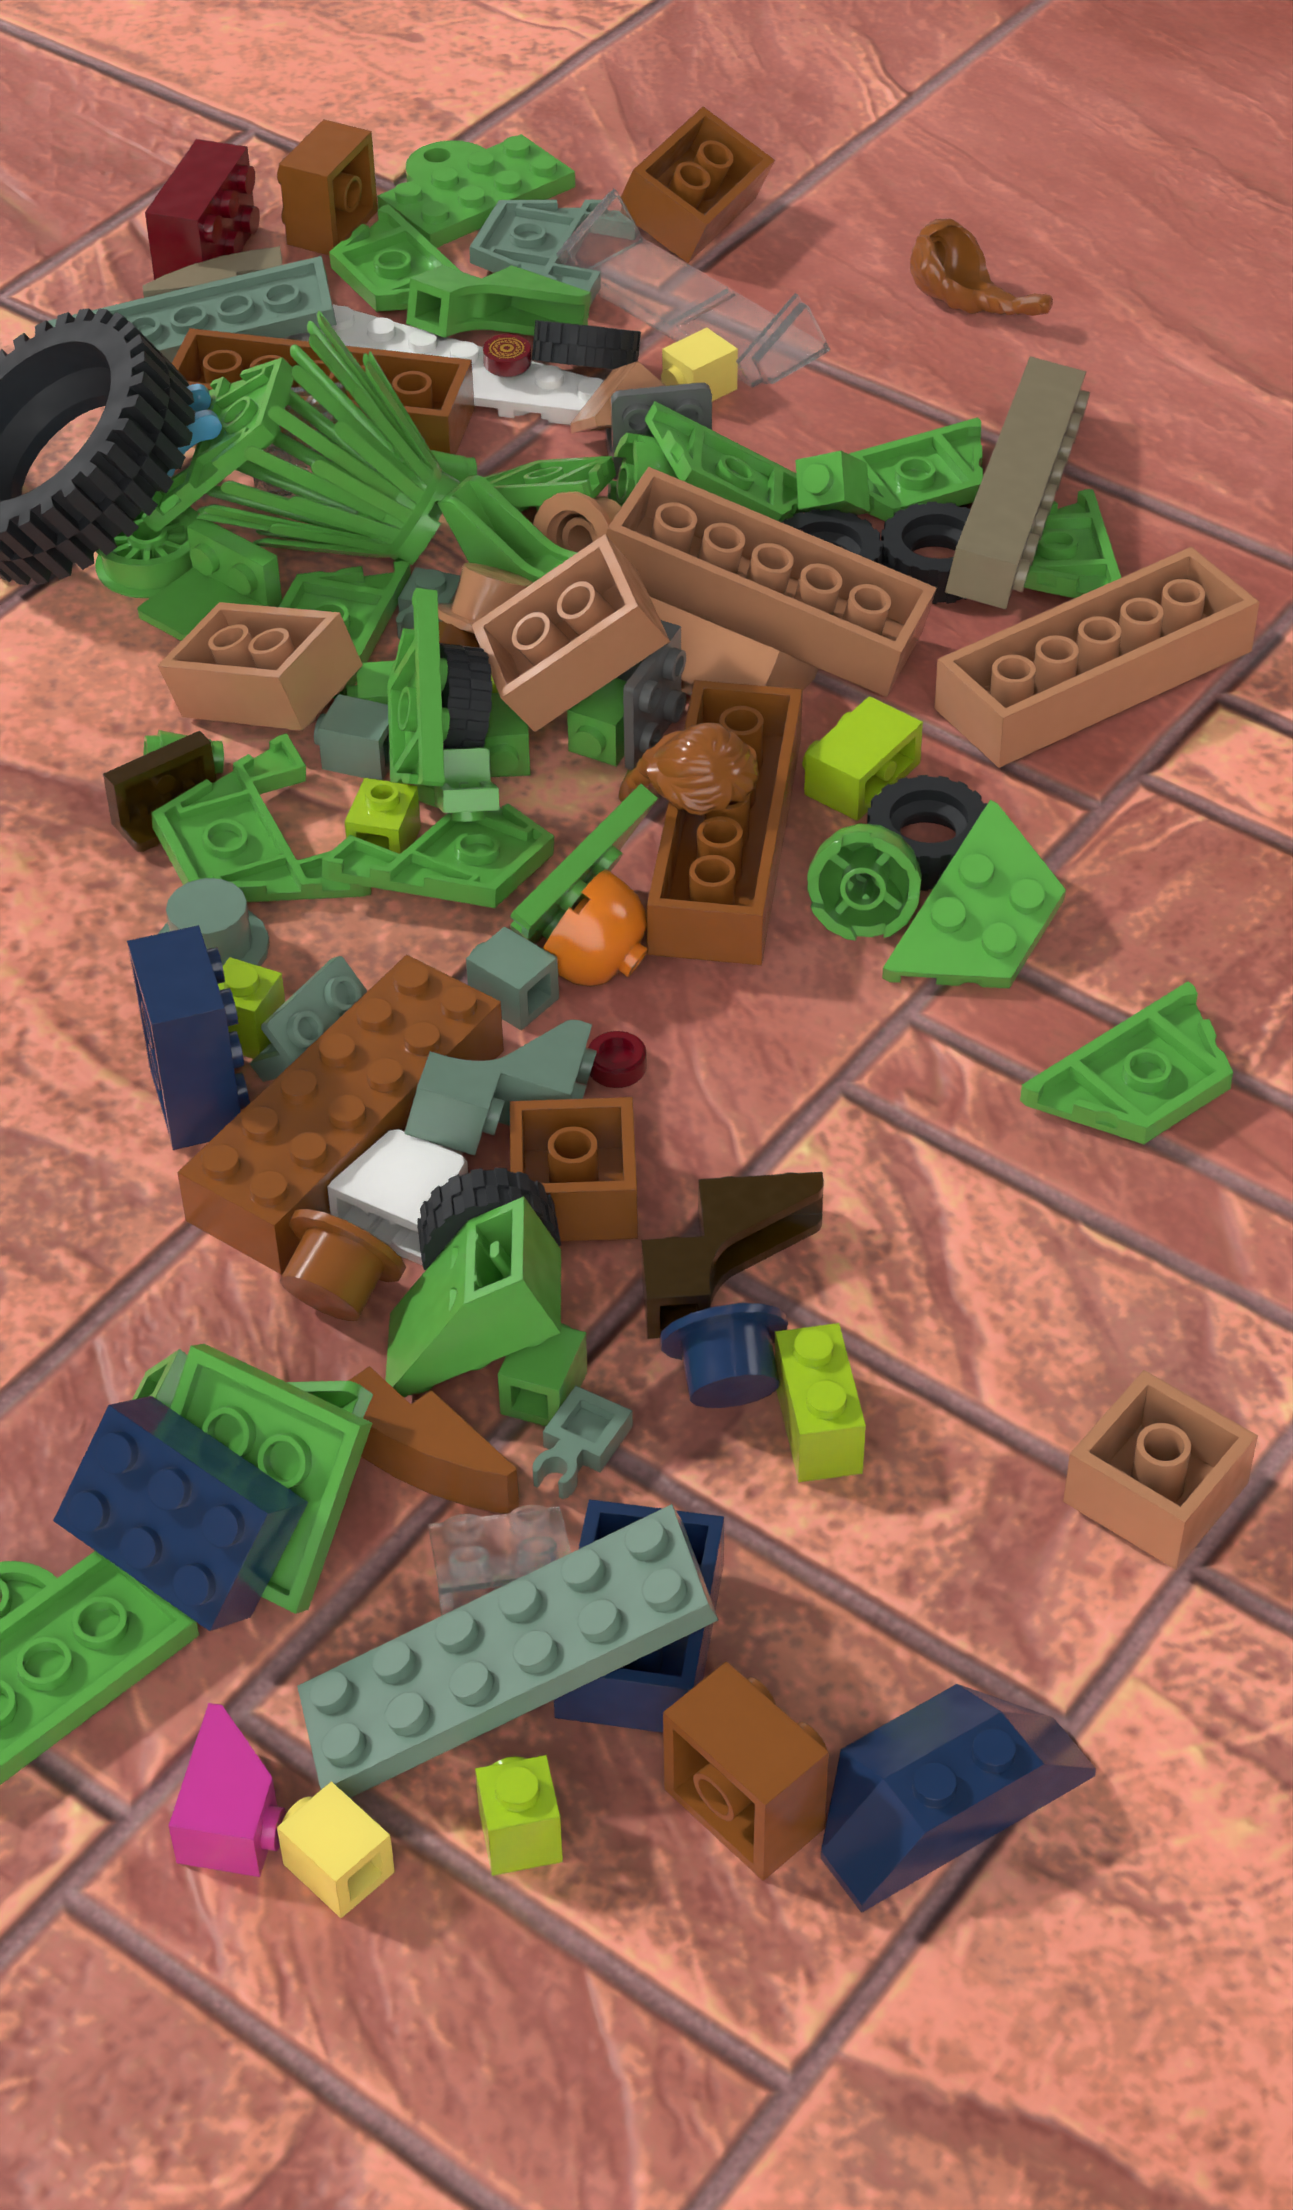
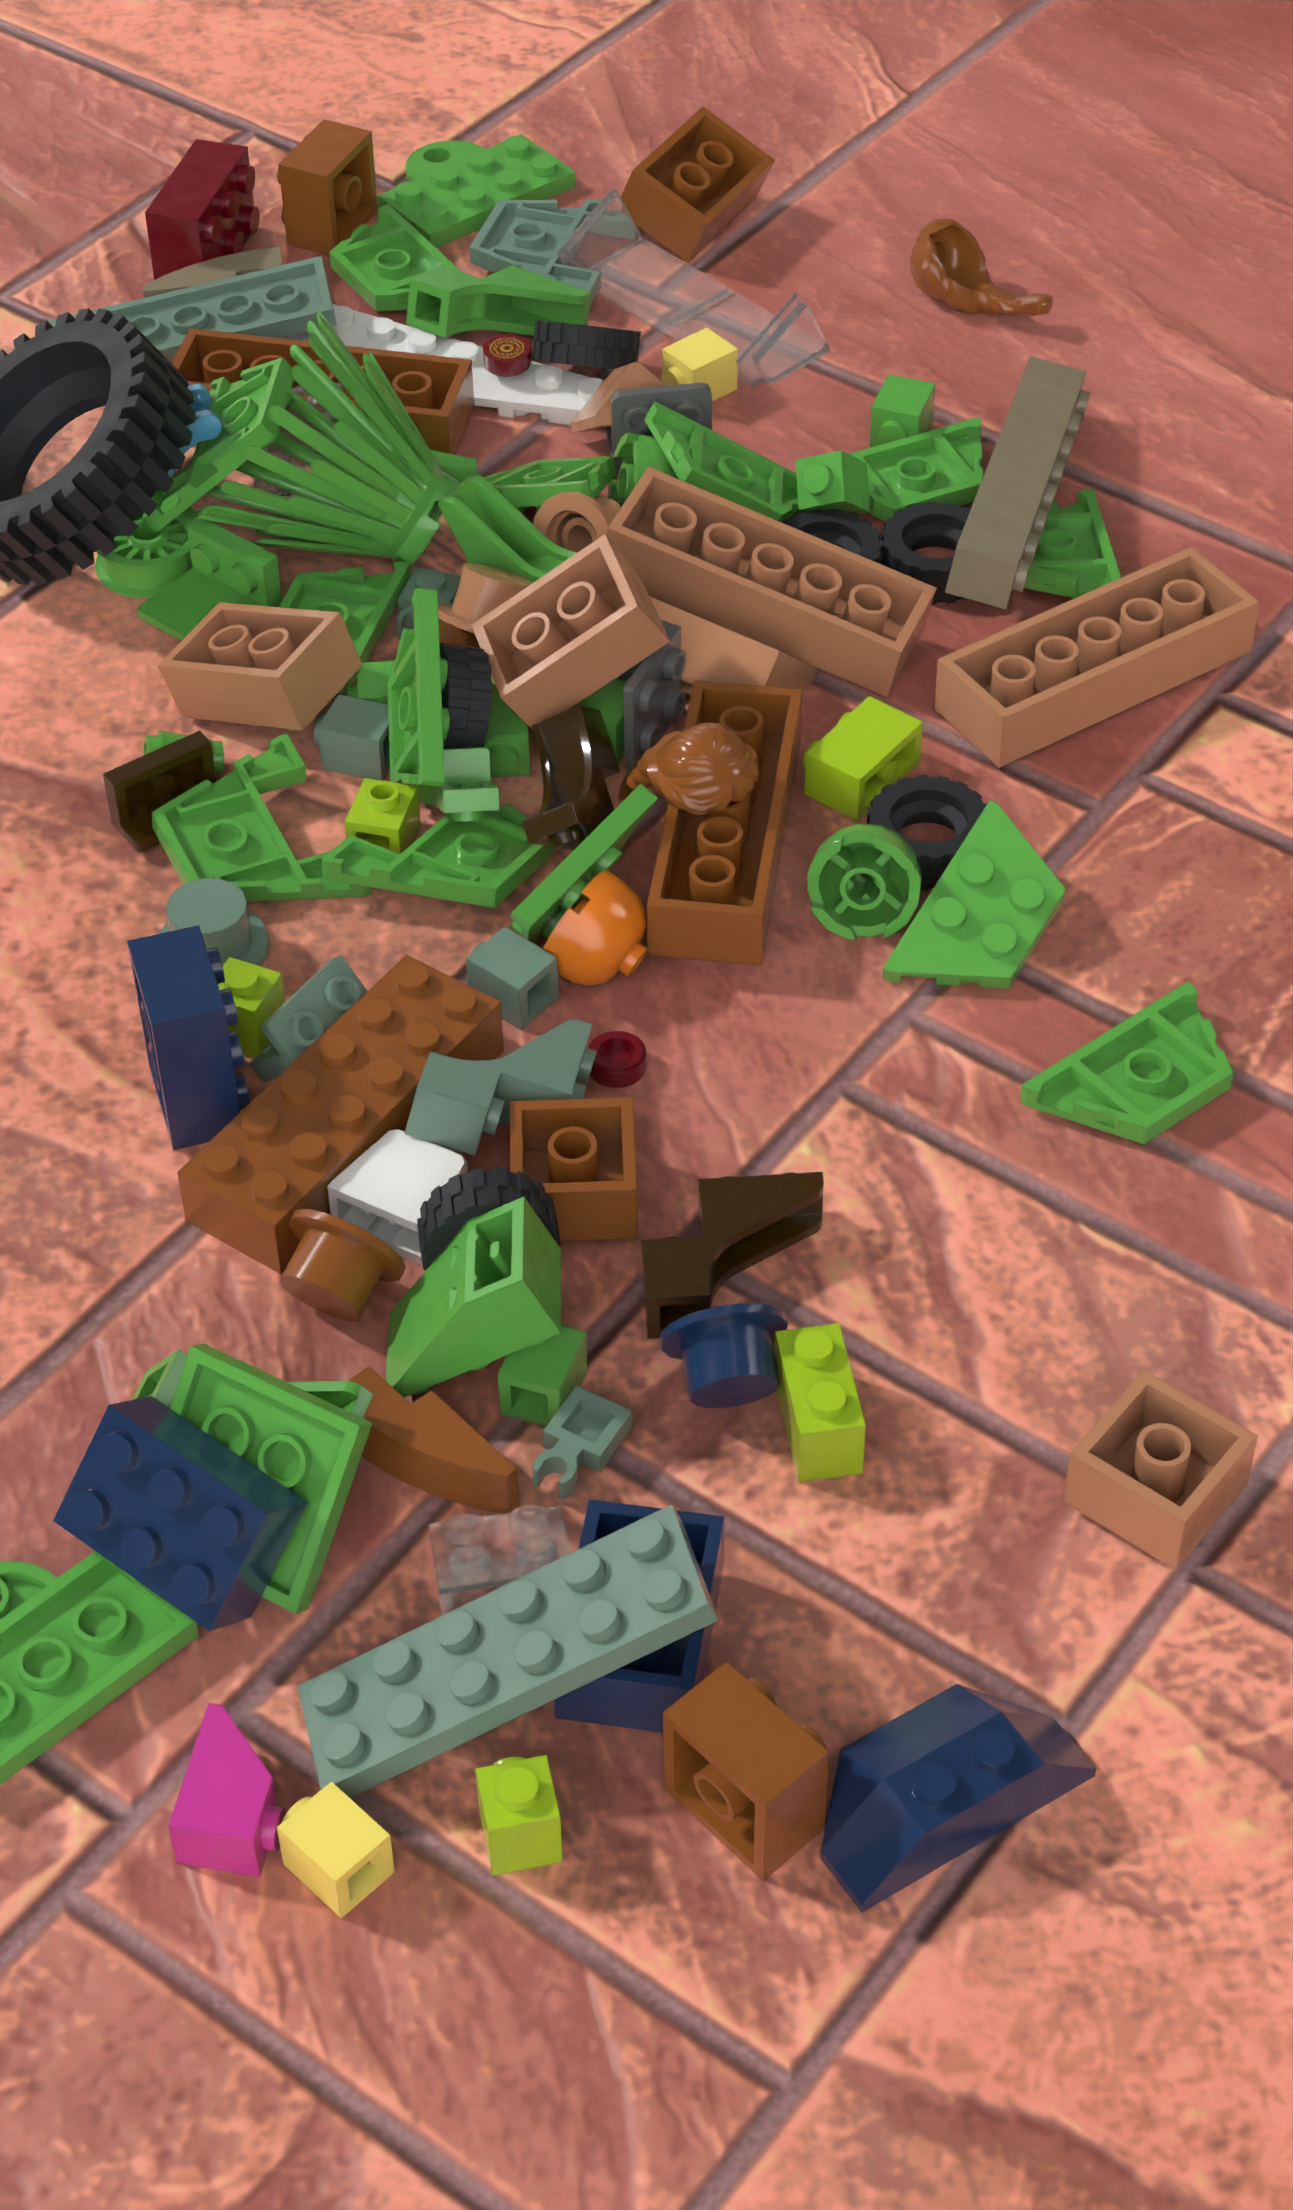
(574, 763): none -> dark brown arch
(901, 409): none -> bright green brick

